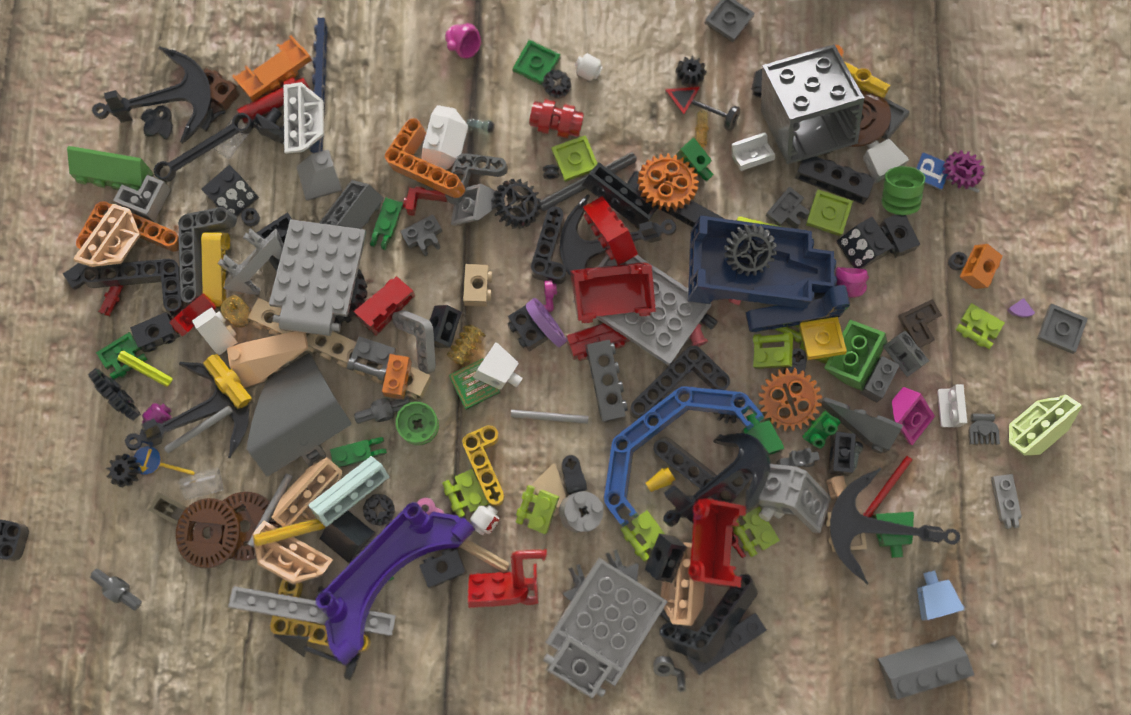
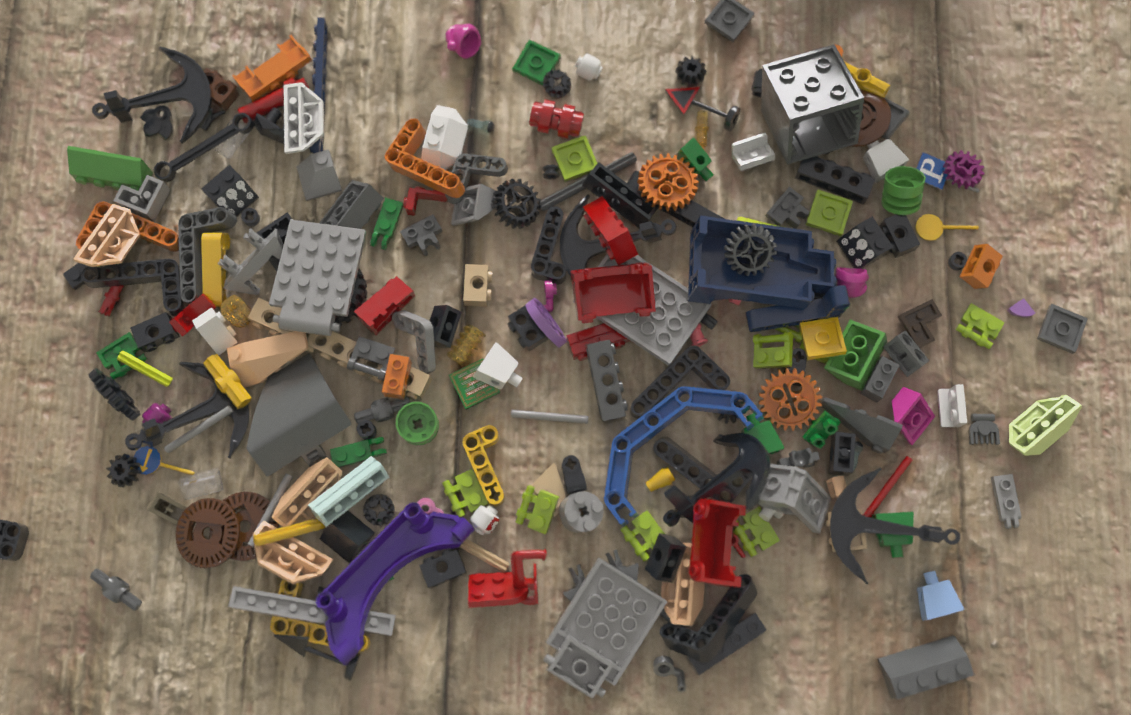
(364, 425): none -> black bush
(931, 227): none -> yellow piece

